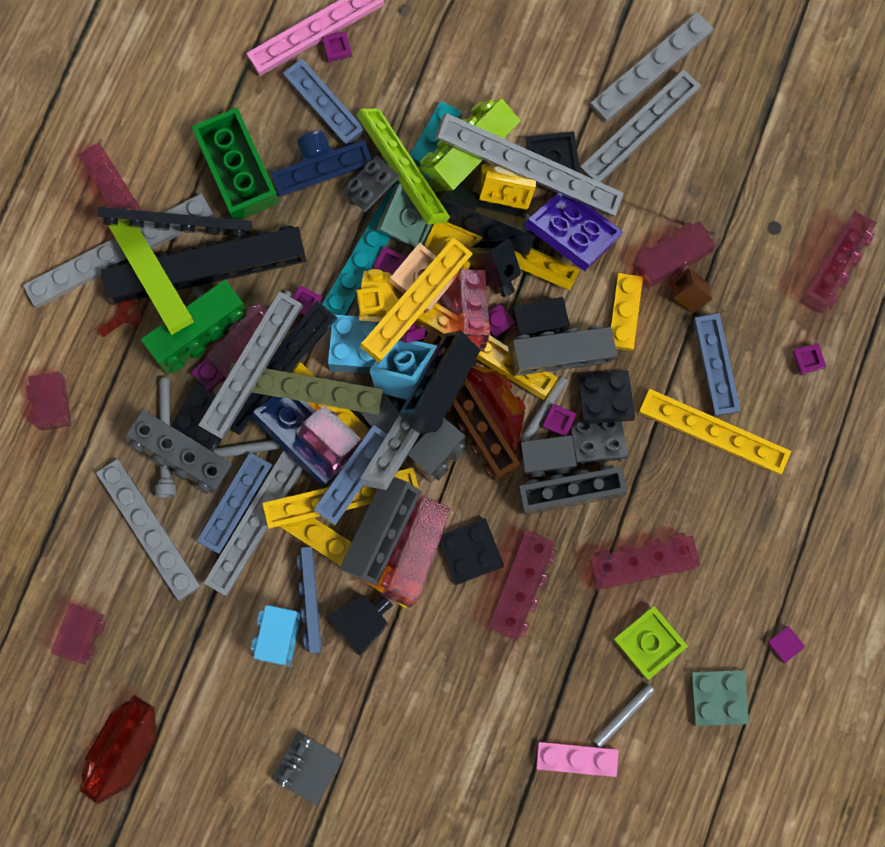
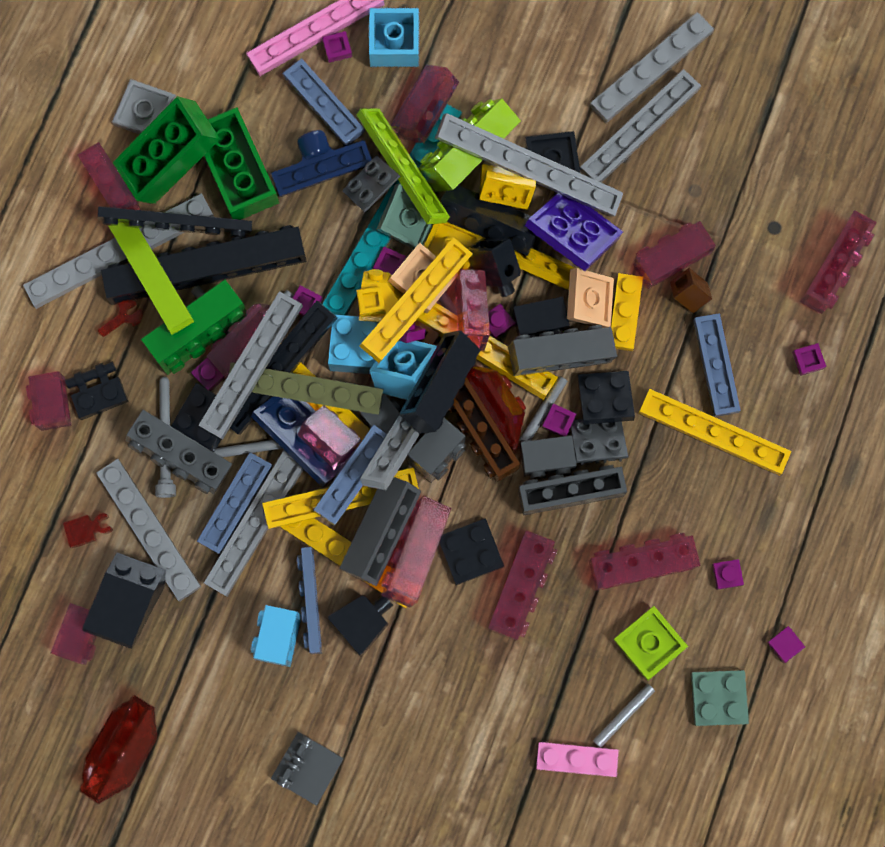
(83, 530): none -> clear red plate
(99, 397): none -> black plate
(124, 600): none -> black slope
(140, 106): none -> light grey tile
(166, 150): none -> green brick
(394, 37): none -> medium azure brick
(425, 103): none -> clear pink brick
(590, 298): none -> light nougat plate
(727, 574): none -> magenta plate

